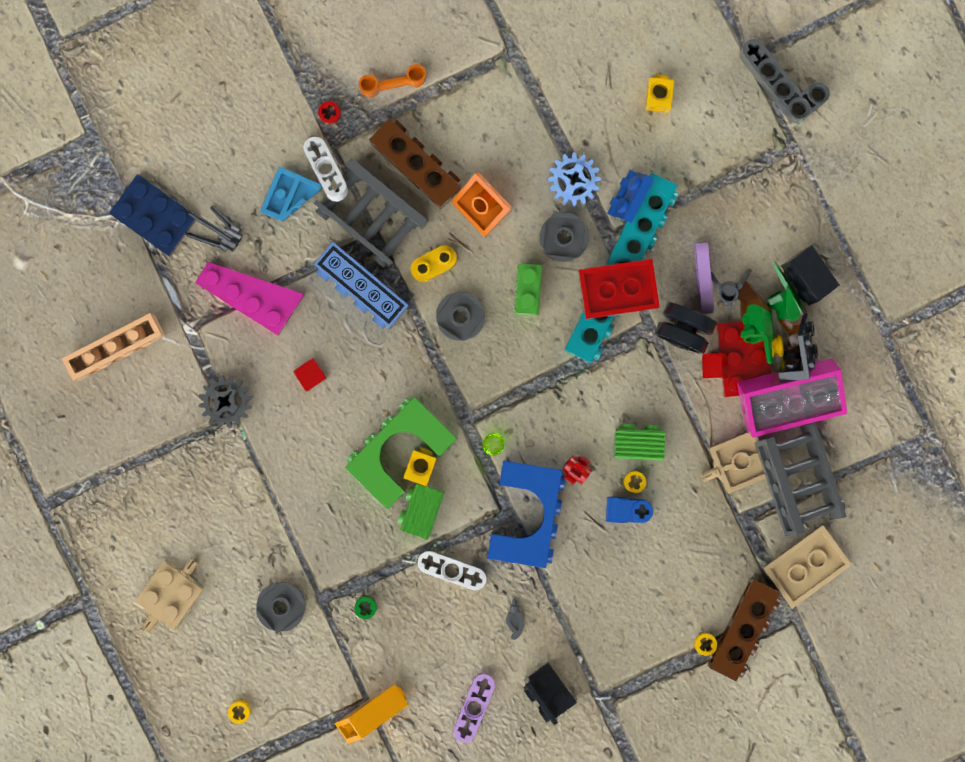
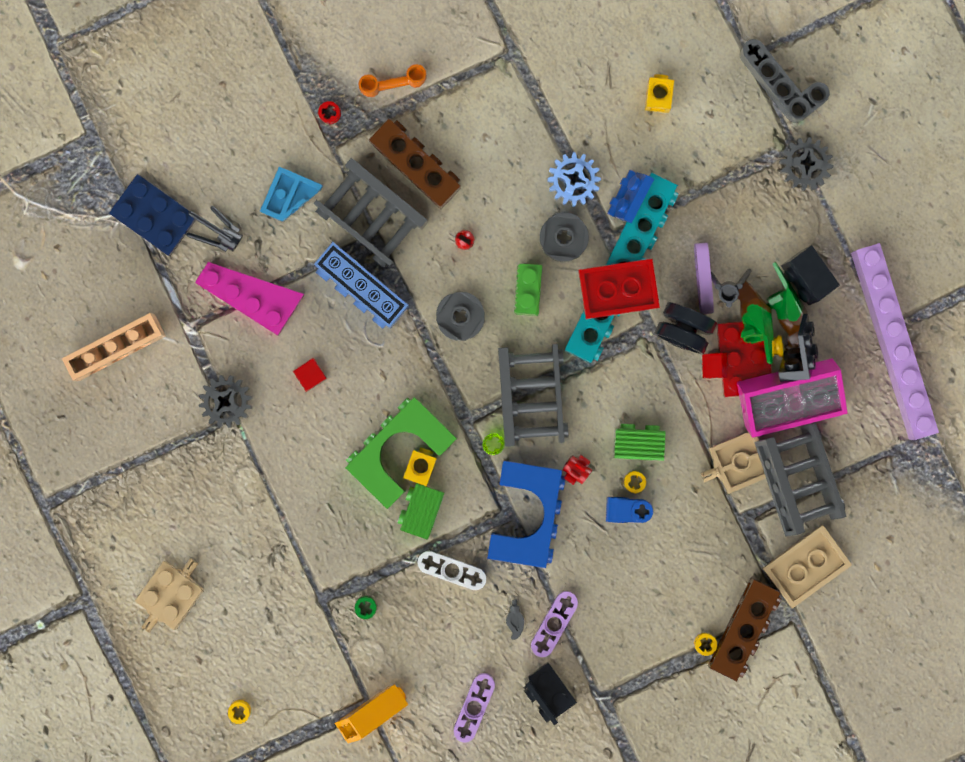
(266, 606): dark grey plate -> none
(325, 179): white beam -> none
(434, 264): yellow plate -> none
(460, 243): none -> red hinge
(481, 204): orange slope -> none
(510, 384): none -> dark grey fence
(551, 643): none -> lavender beam
(816, 164): none -> dark grey gear
(894, 342): none -> lavender brick

